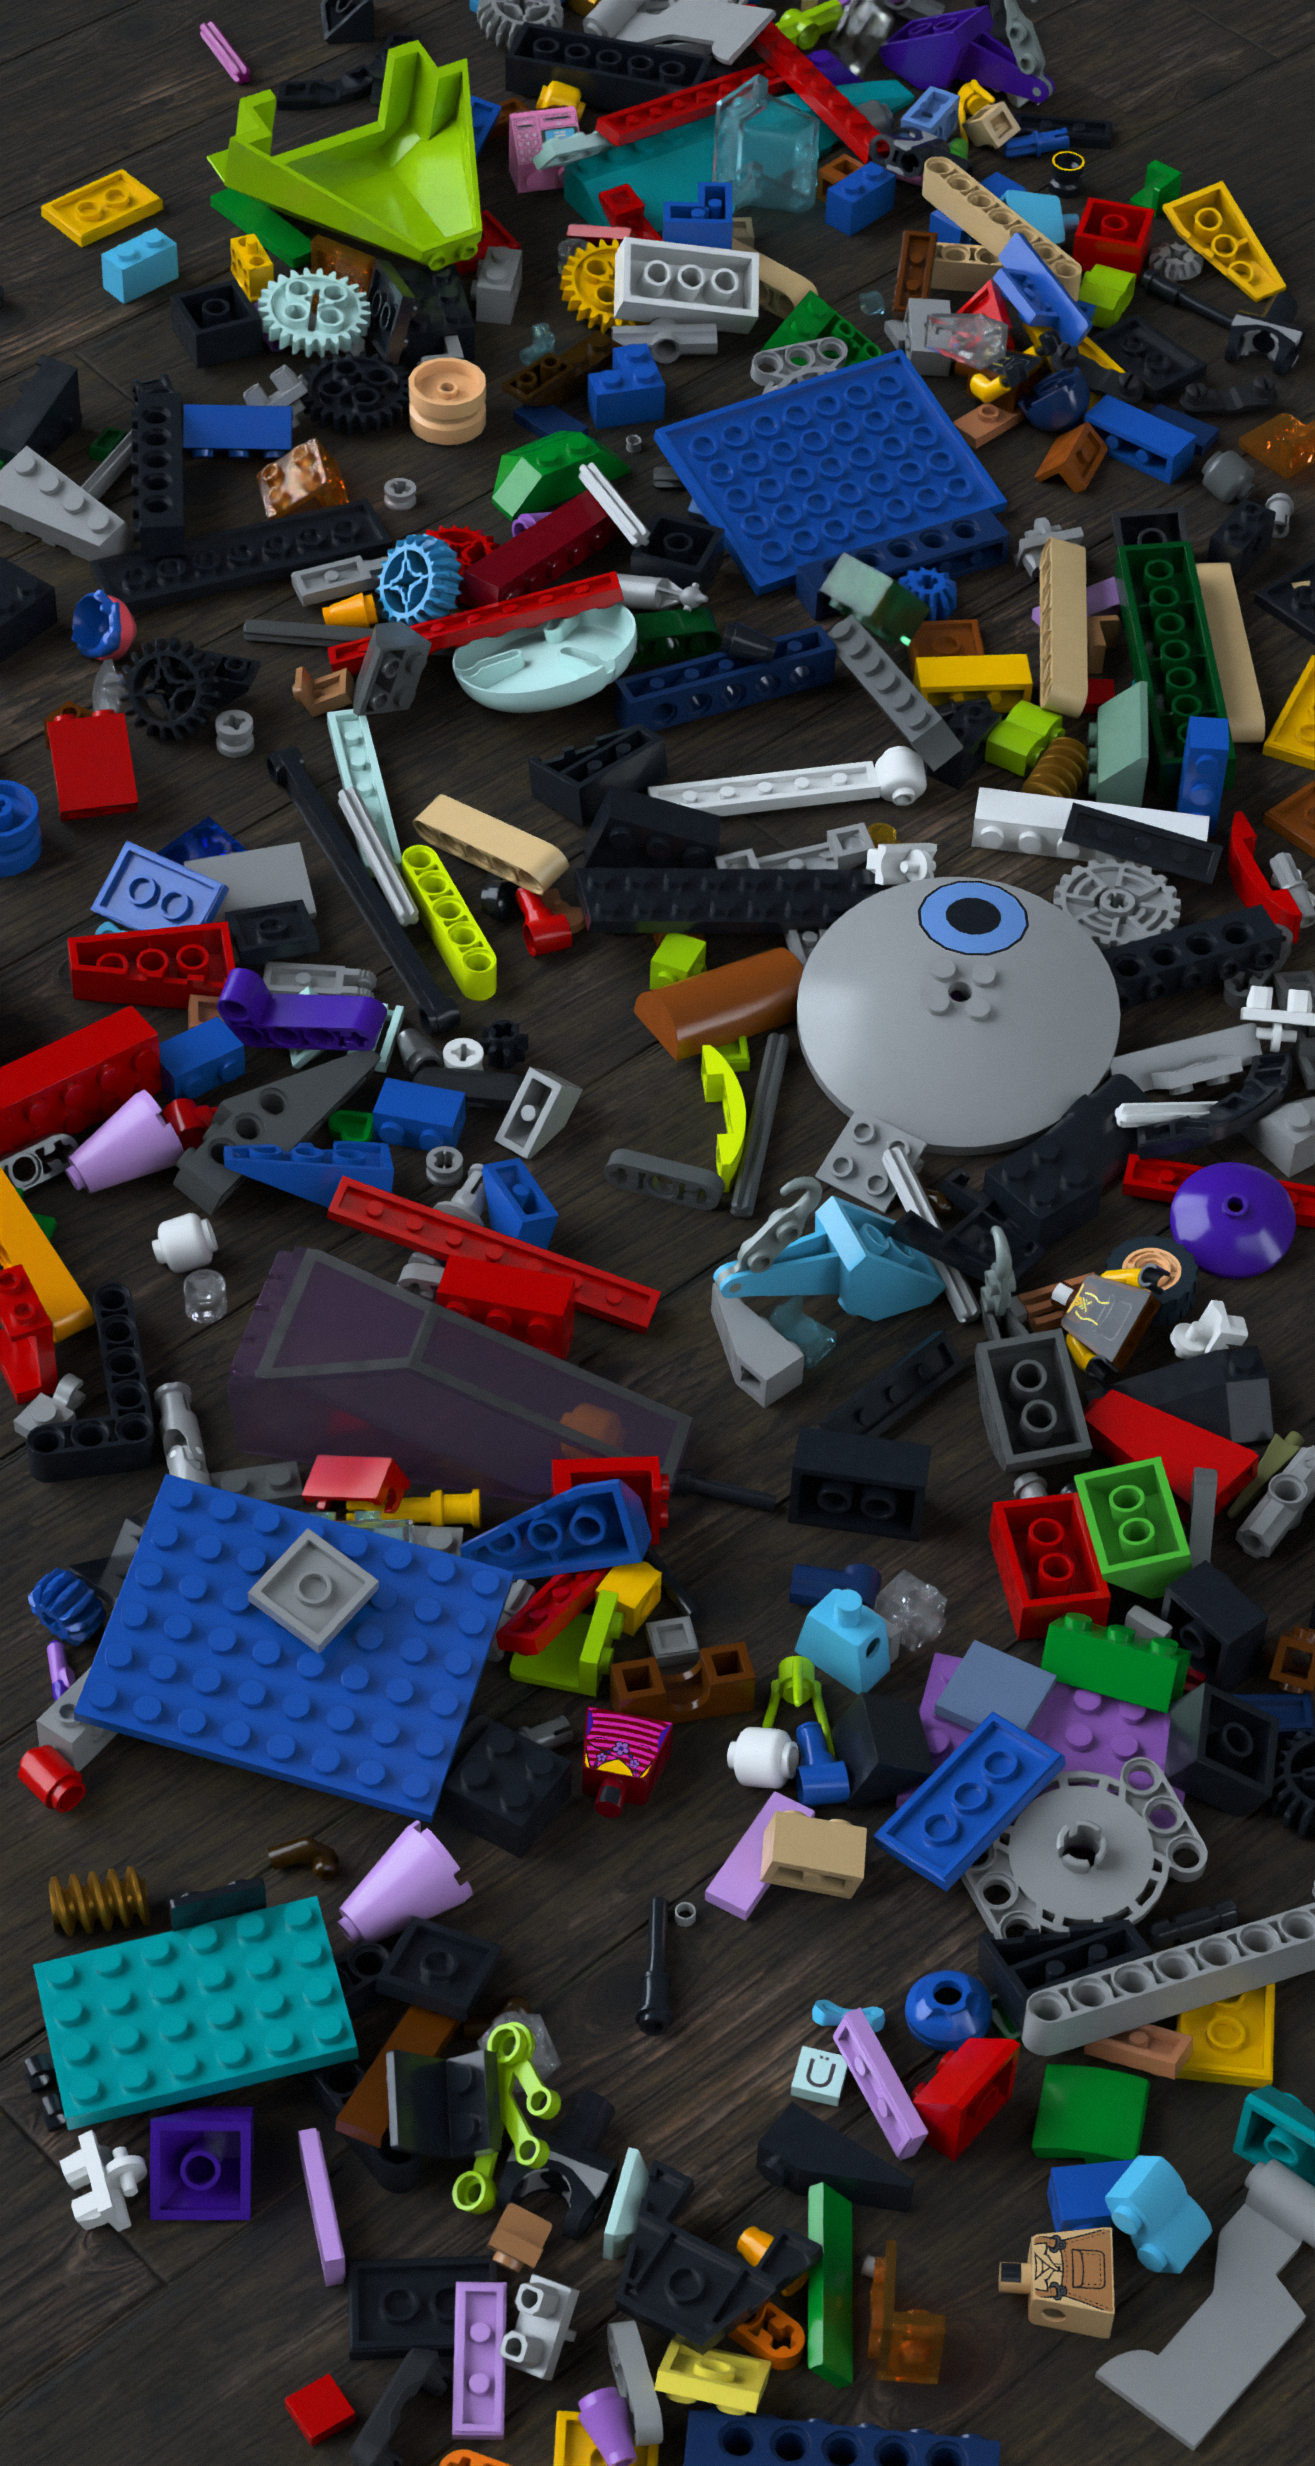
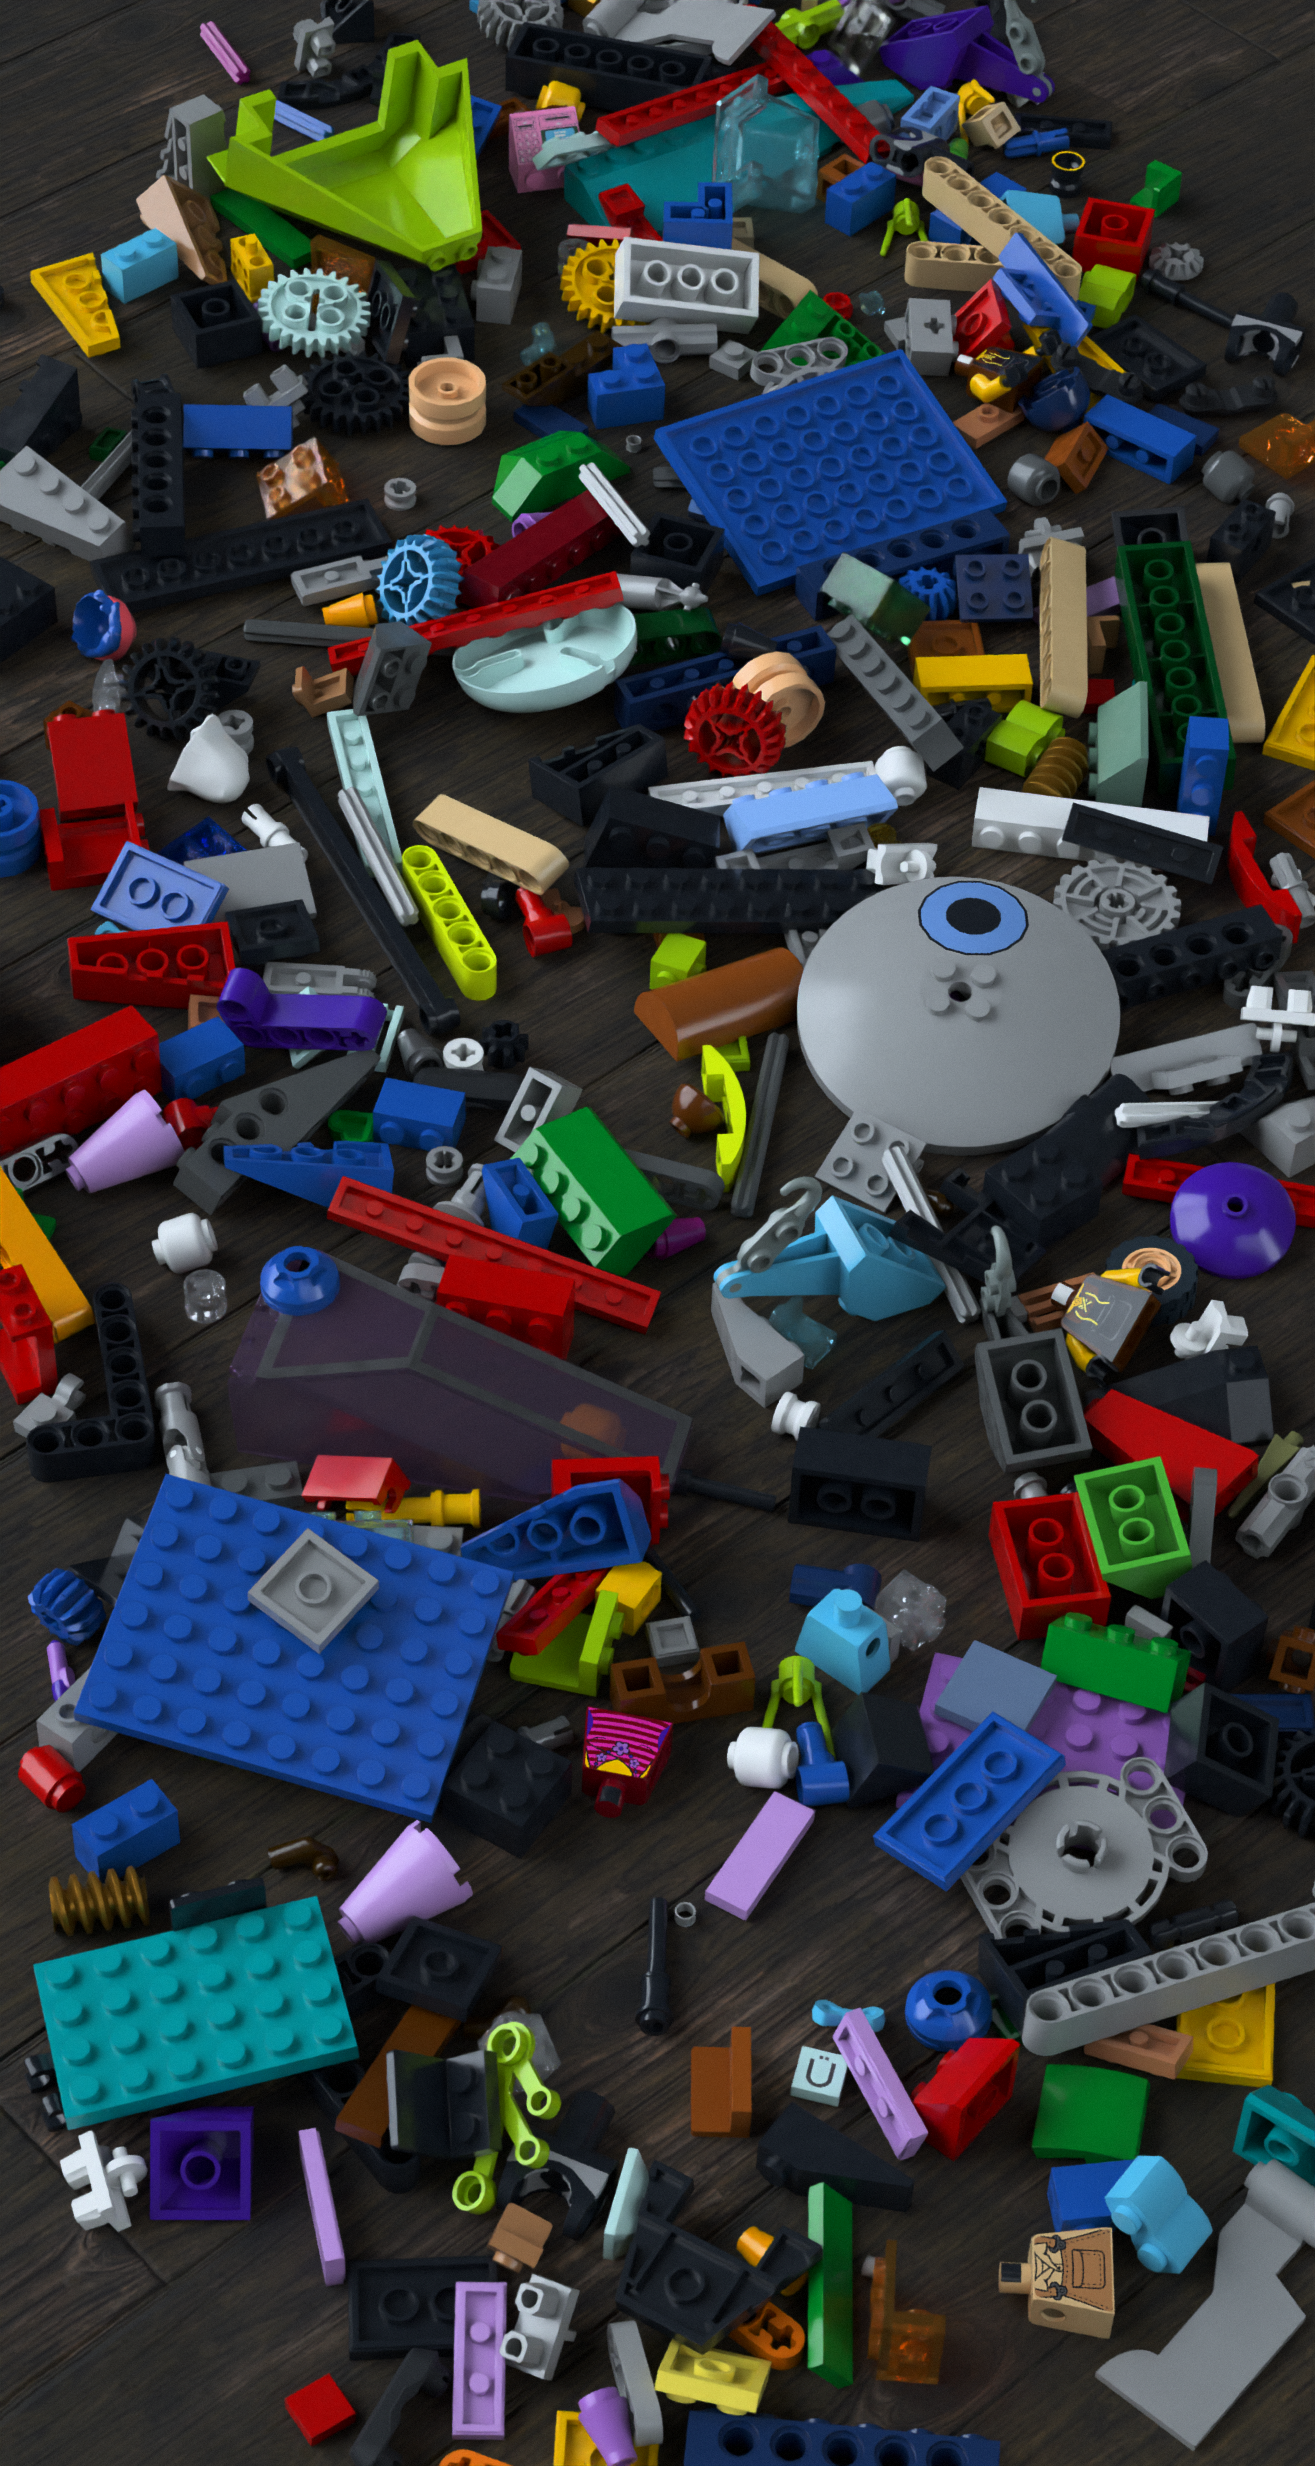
(80, 303): none -> yellow wing
(87, 850): none -> red panel
(102, 208): yellow tile -> none
(126, 1831): none -> blue brick
(189, 222): none -> medium nougat wedge
(192, 134): none -> light grey wedge
(211, 764): none -> white piece
(269, 831): none -> white pin
(300, 1291): none -> blue piece
(302, 122): none -> axle
(314, 46): none -> light grey hips
(596, 1190): none -> green slope
(678, 1236): none -> magenta cone
(694, 1112): none -> reddish brown brick
(722, 2088): none -> dark orange panel
(732, 359): none -> light grey plate
(736, 723): none -> red gear
(793, 692): none -> light nougat wheel
(794, 1413): none -> white wheel
(807, 814): none -> light blue slope
(813, 1854): tan brick -> none
(840, 303): none -> red plate
(905, 221): none -> lime plant
(914, 269): reddish brown tile -> none
(967, 338): clear slope -> none
(993, 588): none -> dark blue bracket
(1034, 480): none -> dark grey head
(1221, 234): yellow wedge -> none

